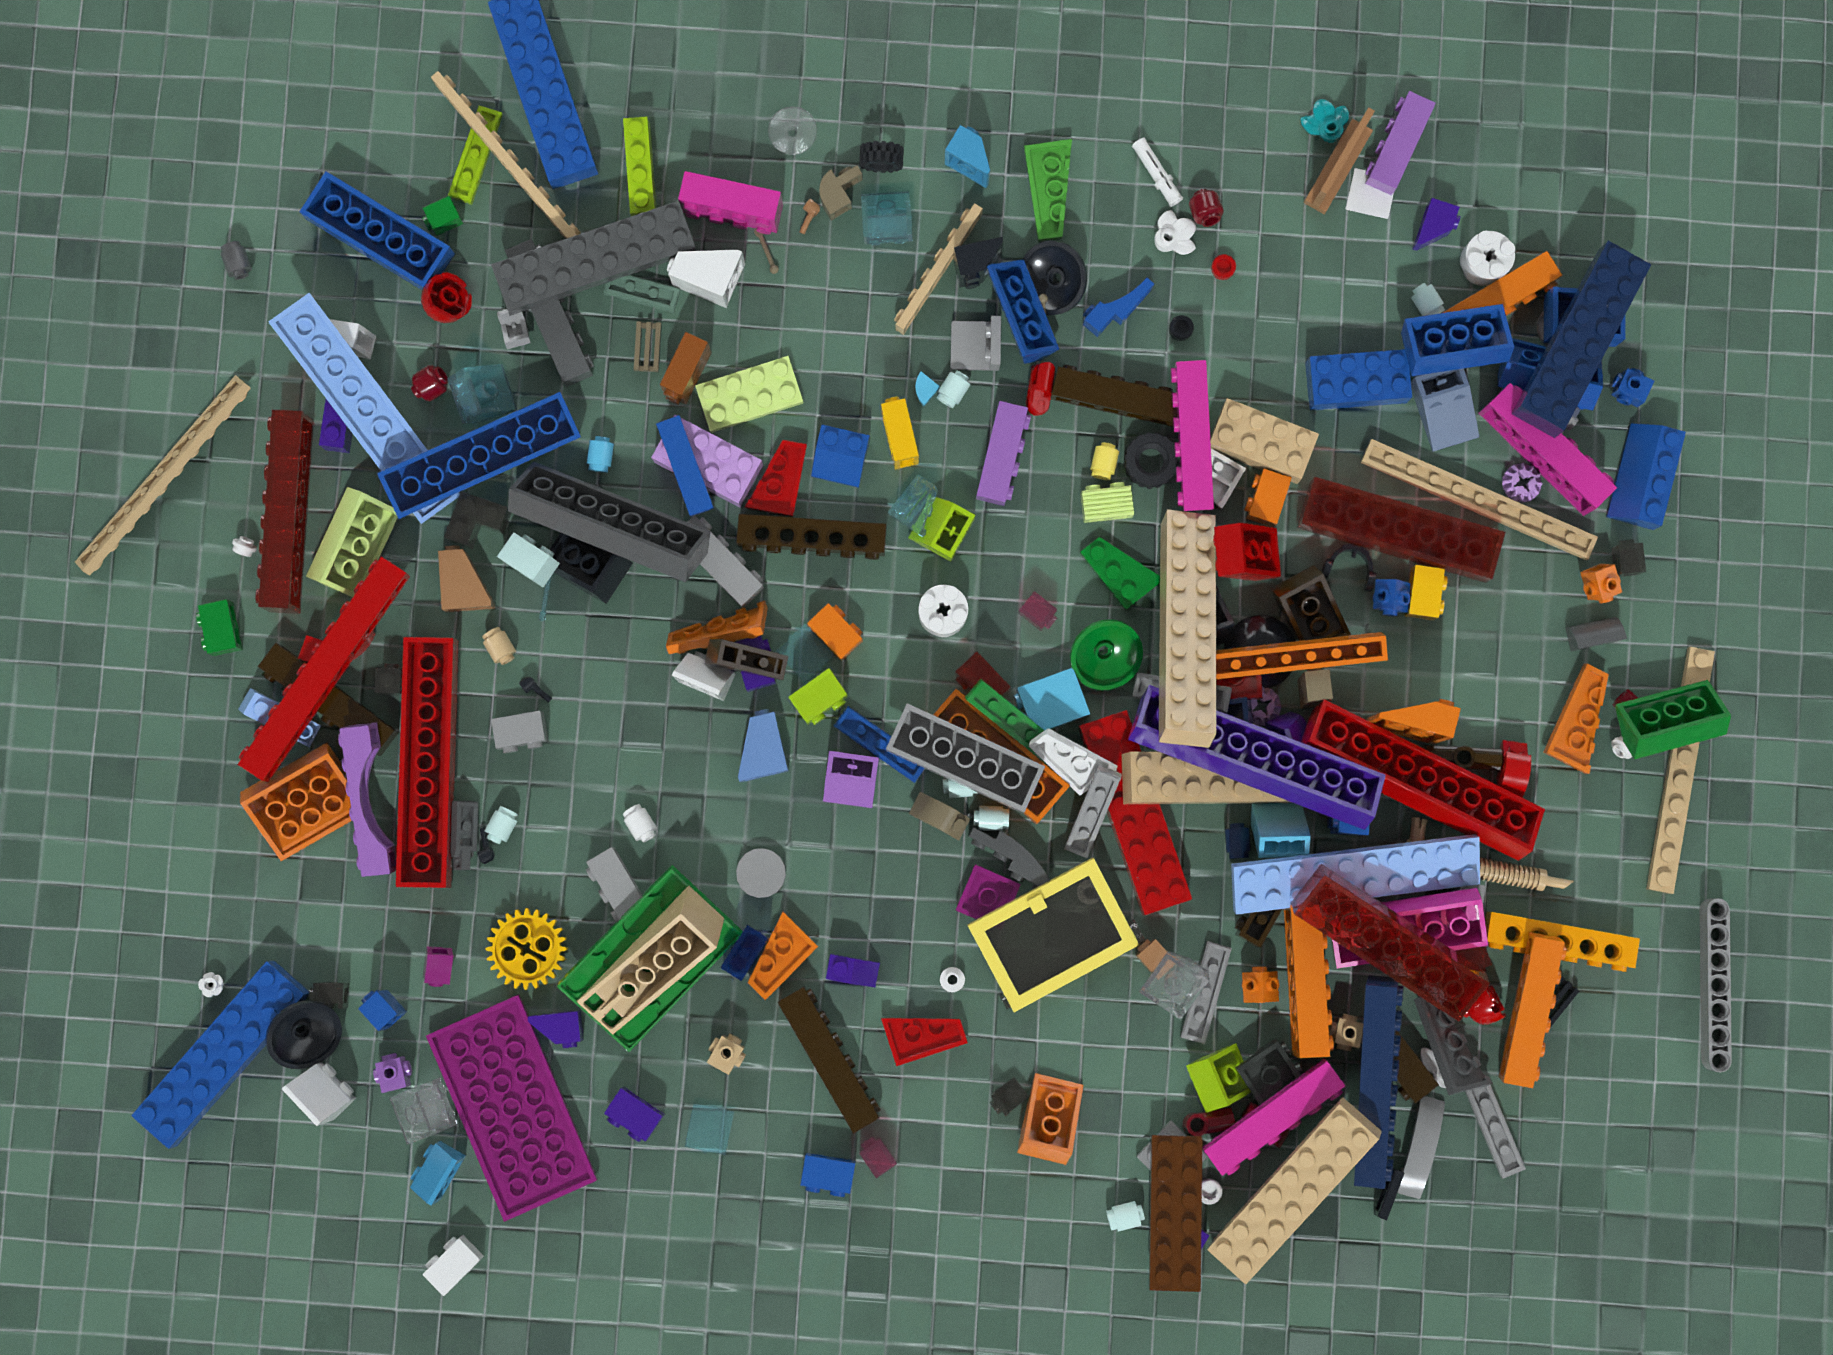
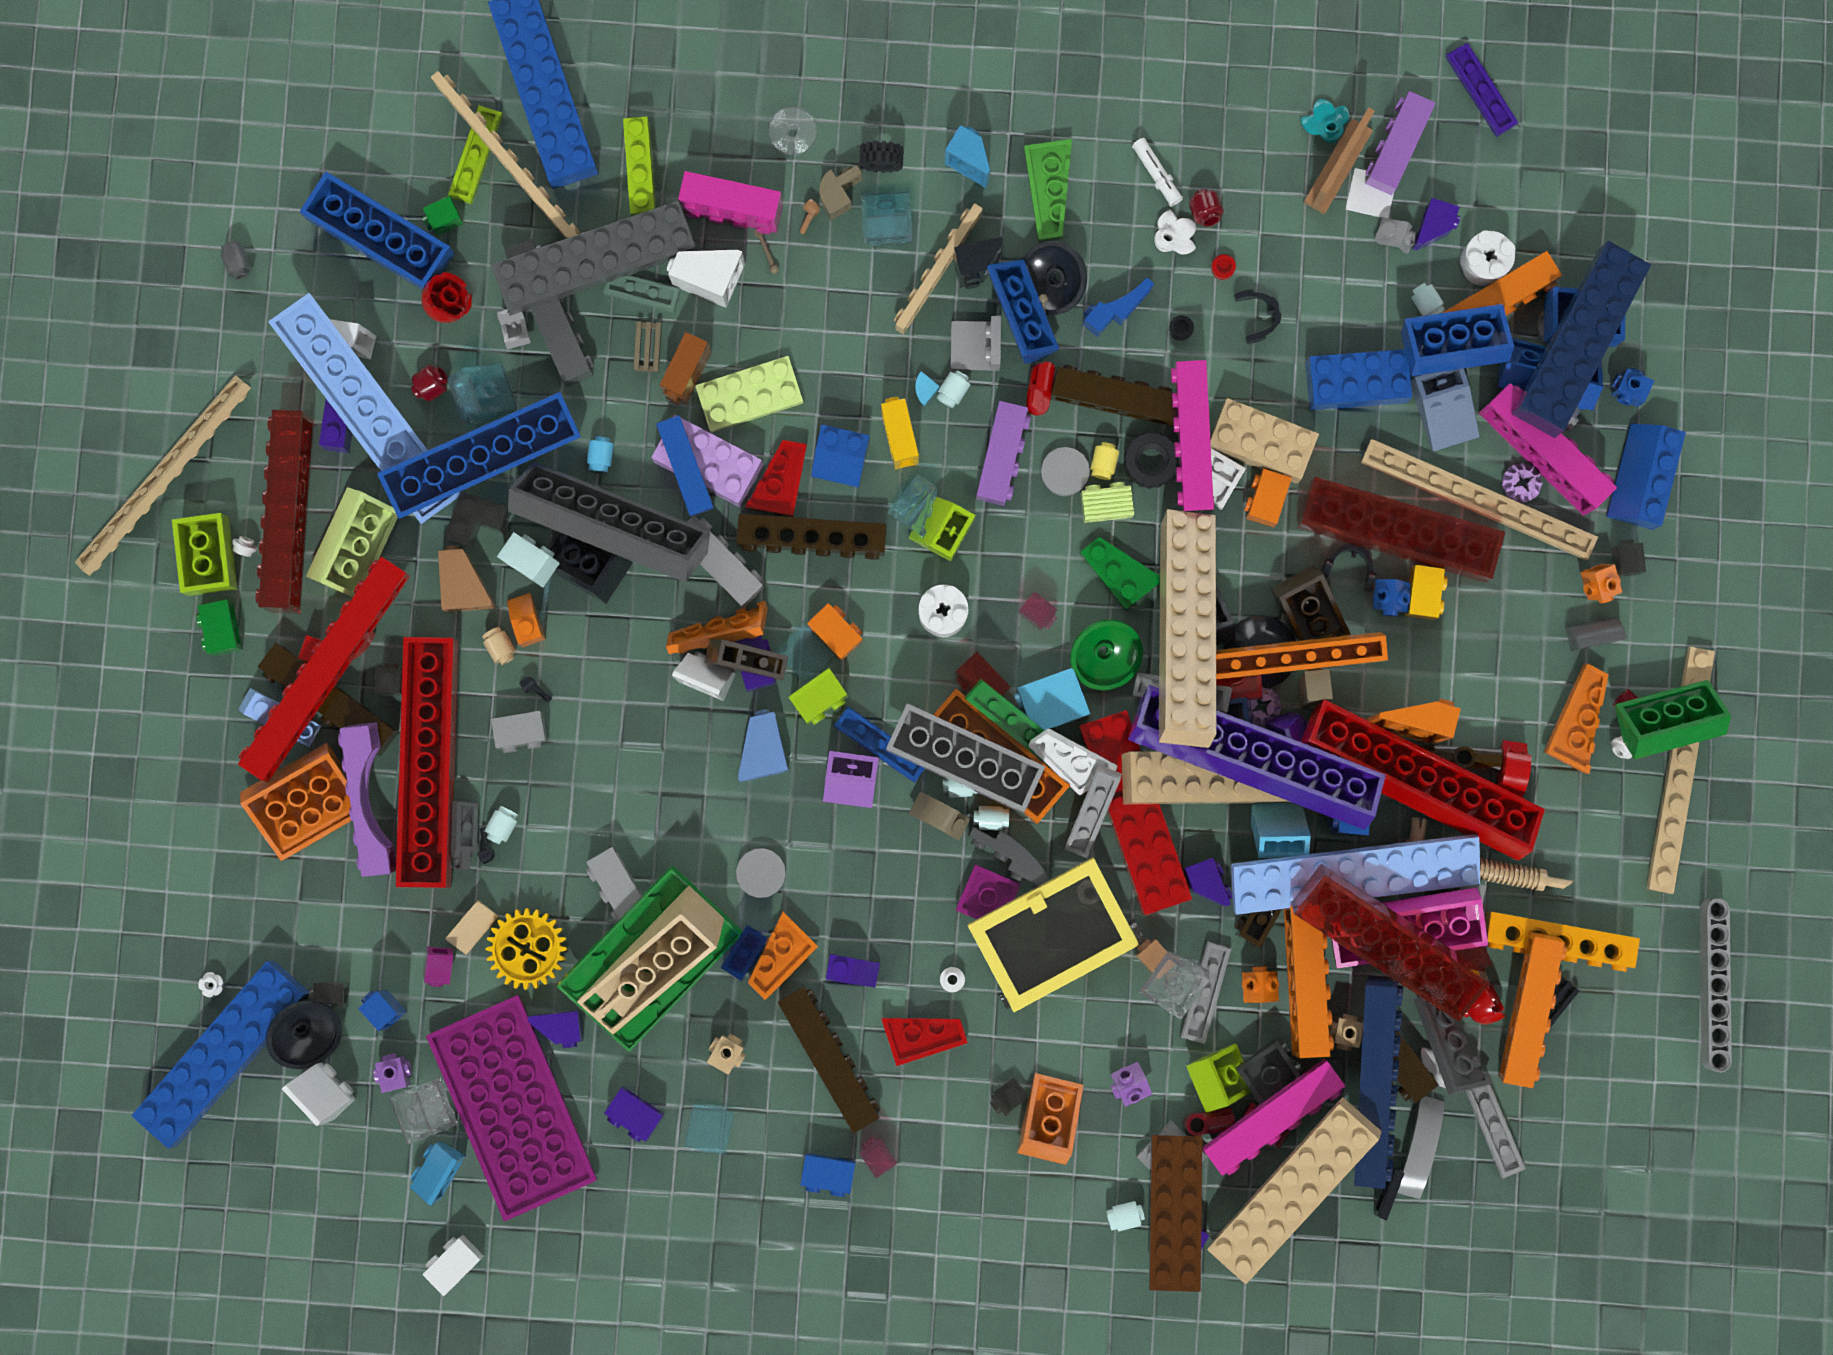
(204, 554): none -> lime brick
(472, 927): none -> tan slope
(525, 620): none -> orange slope
(639, 823): white brick -> none
(1065, 471): none -> light grey tile
(1130, 1084): none -> medium lavender brick
(1206, 881): none -> dark purple slope
(1211, 1191): white tile -> none
(1237, 841): dark blue brick -> none
(1247, 552): red brick -> none
(1271, 301): none -> black piece
(1396, 234): none -> light grey bracket
(1481, 89): none -> dark purple tile

